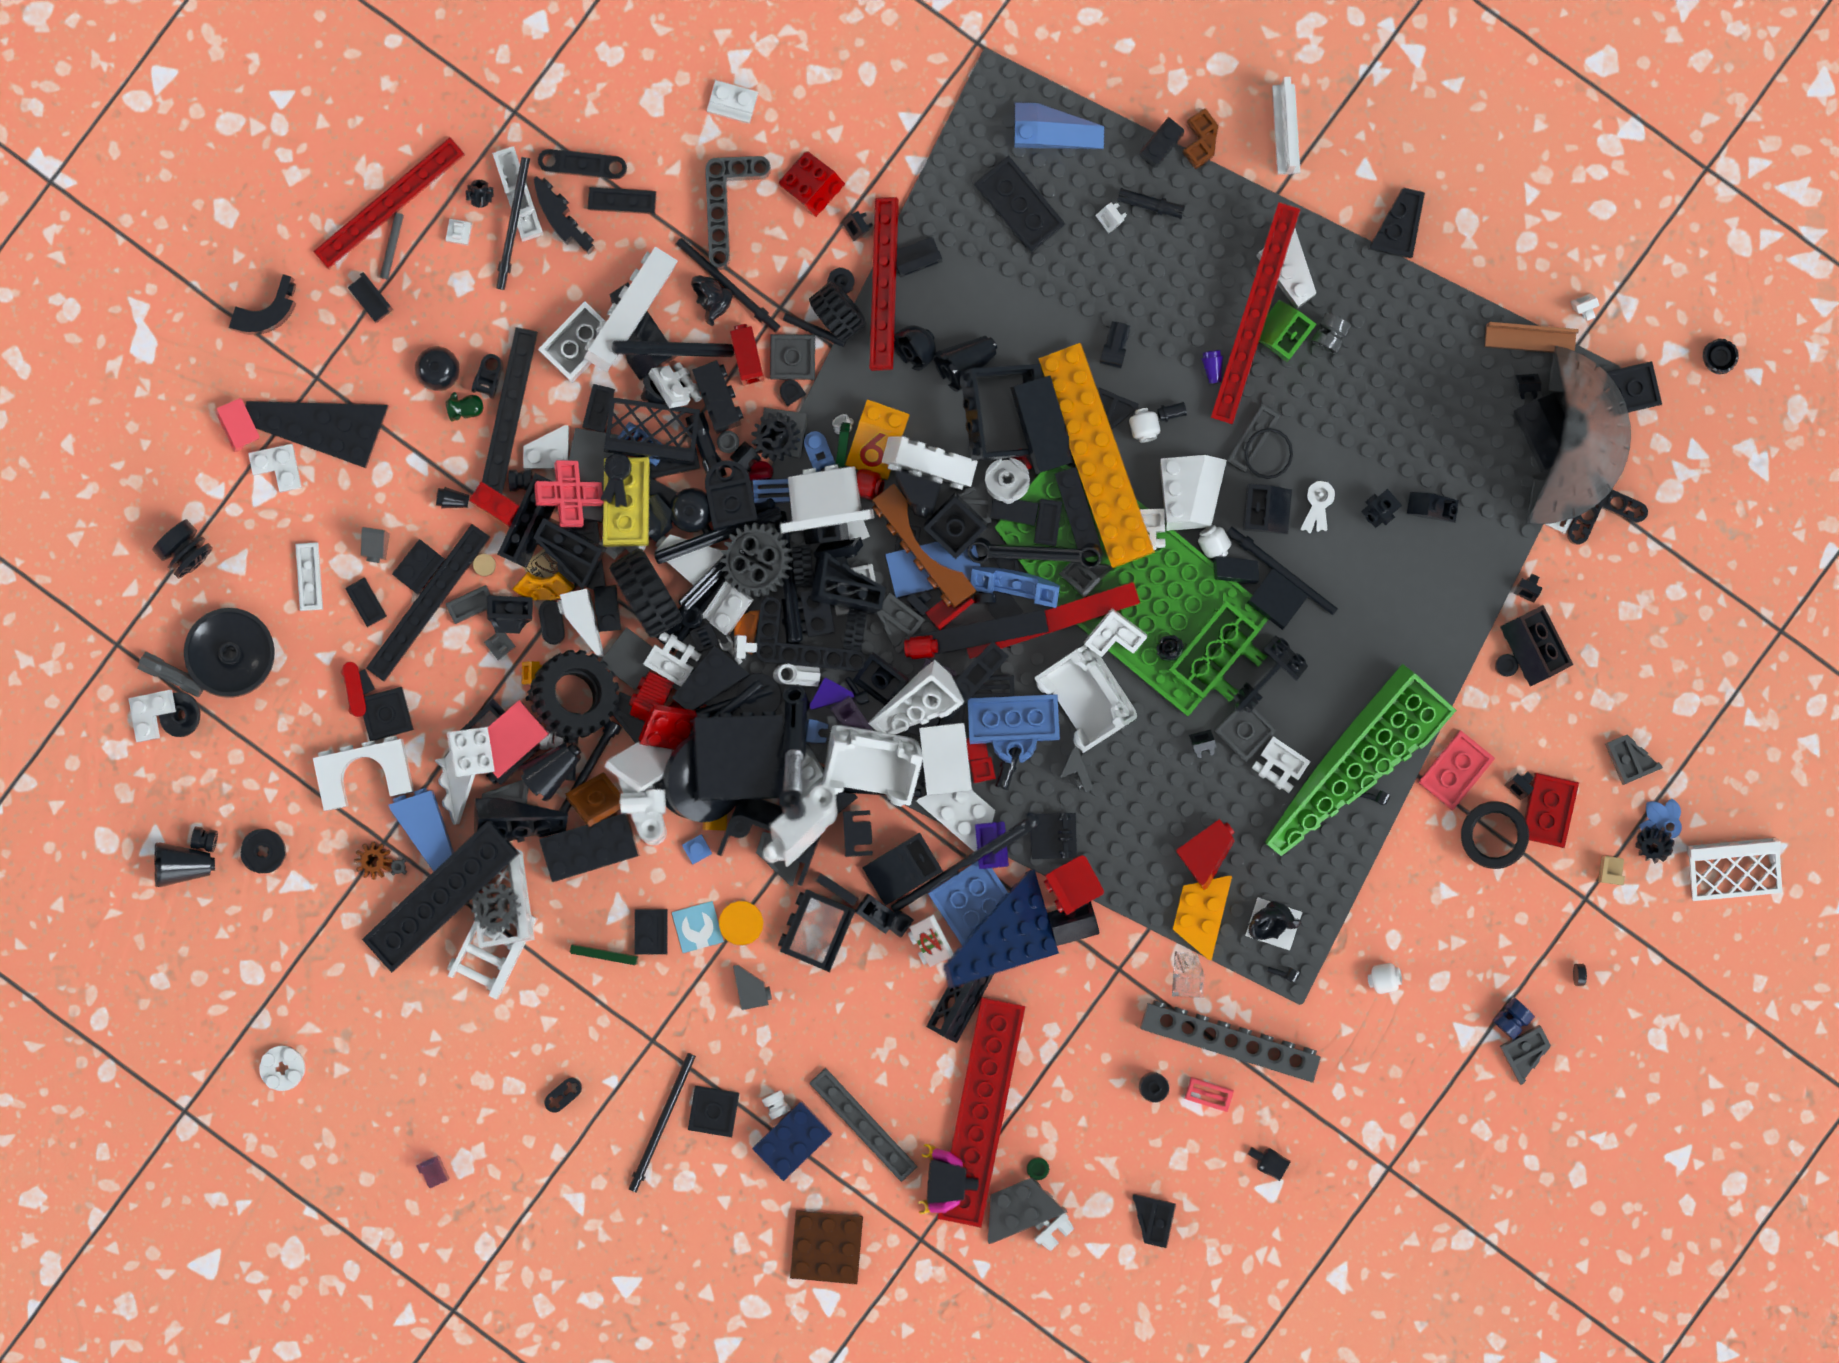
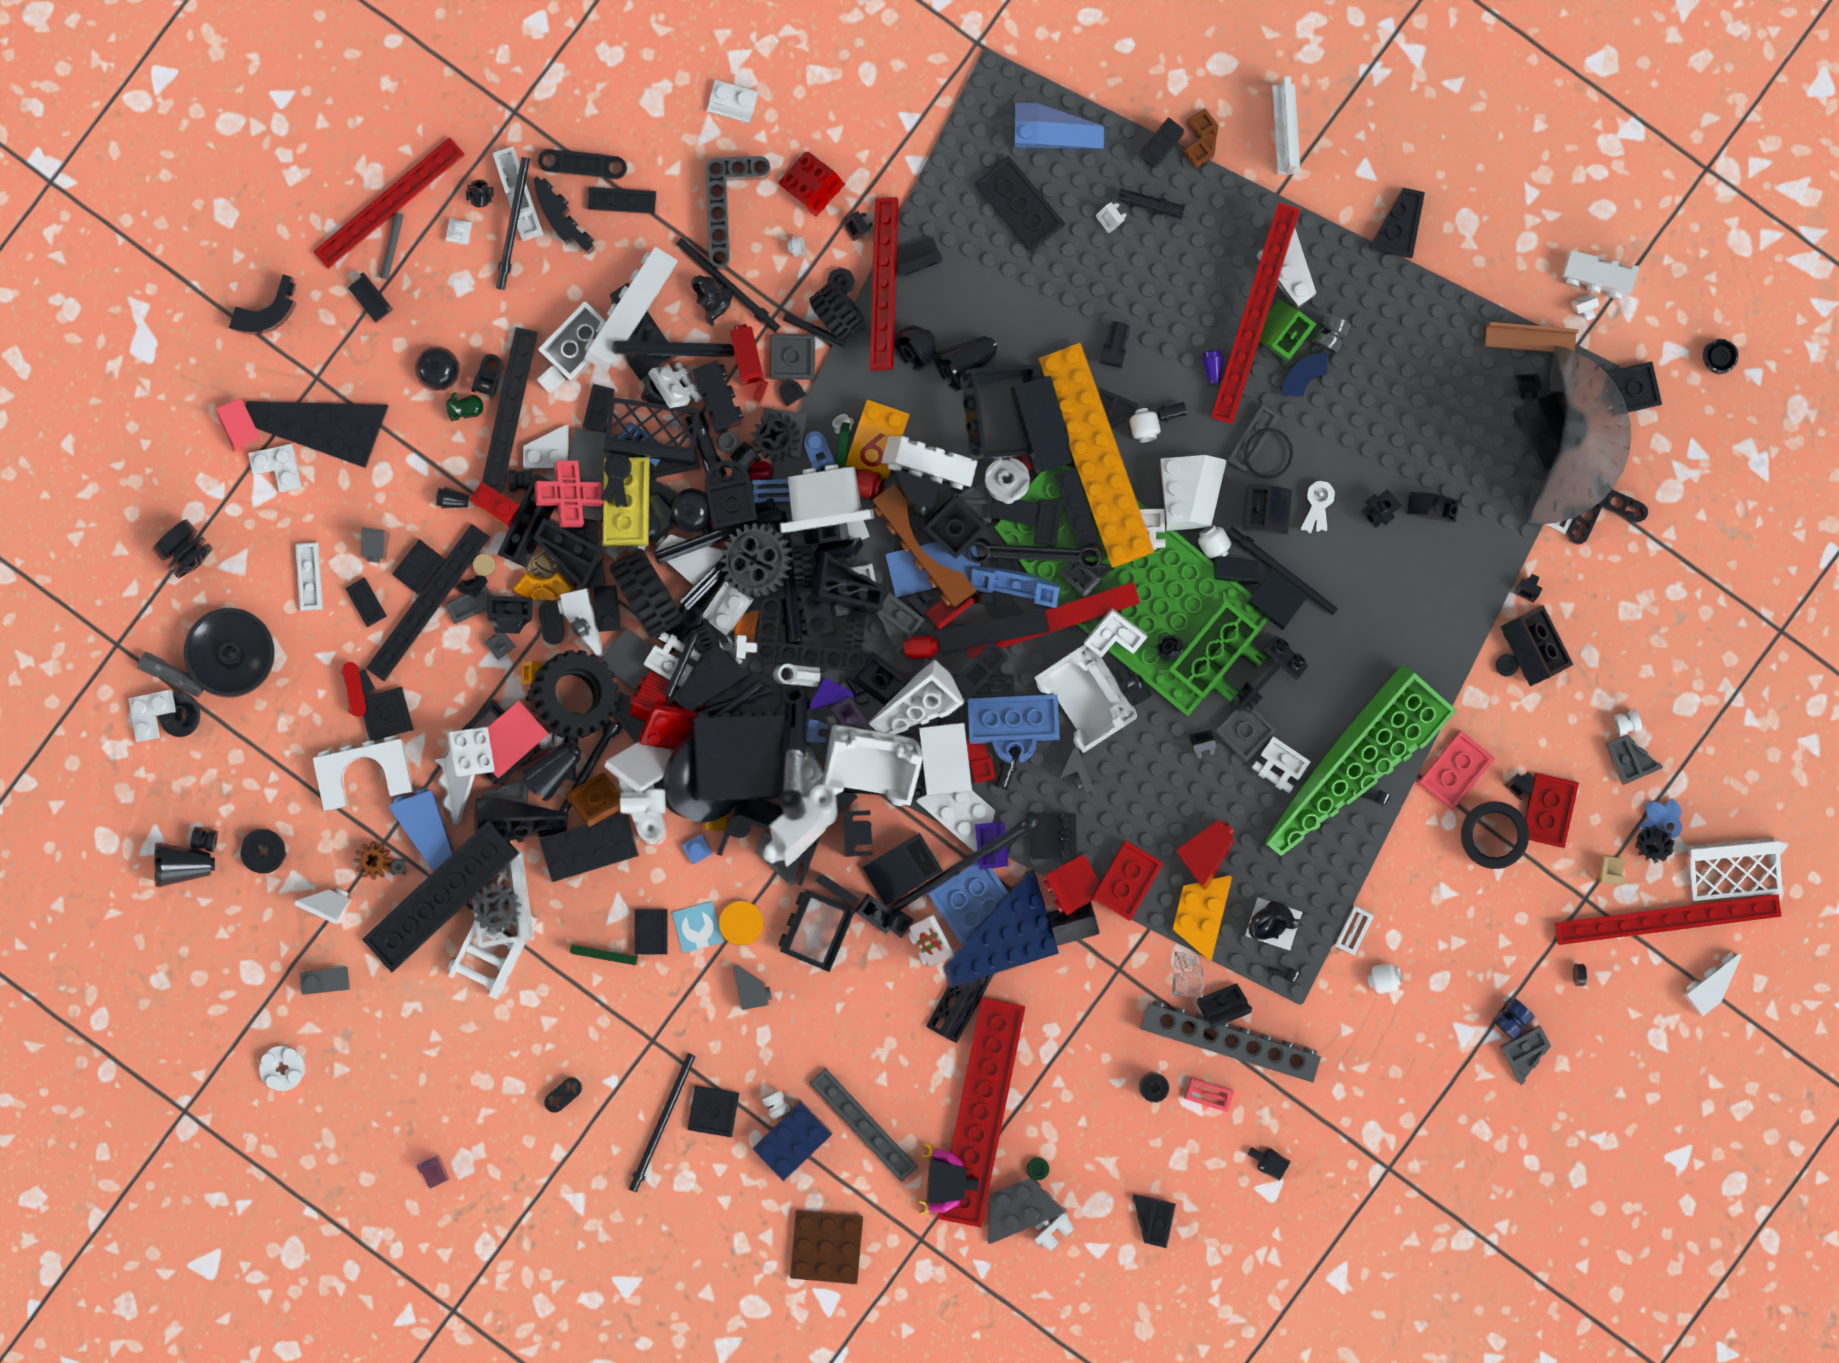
(324, 980): none -> dark grey slope
(327, 904): none -> white slope
(472, 586): none -> black tile
(551, 379): none -> white slope
(580, 627): none -> dark grey plate
(679, 669): none -> black bar
(760, 391): none -> clear red tile
(796, 246): none -> white plate
(1127, 880): none -> red tile
(1133, 686): none -> black piece
(1224, 1005): none -> black plate
(1303, 373): none -> dark blue tile
(1345, 947): none -> white tile
(1599, 275): none -> white wedge
(1627, 722): none -> white wheel
(1668, 919): none -> red plate
(1712, 988): none -> white slope

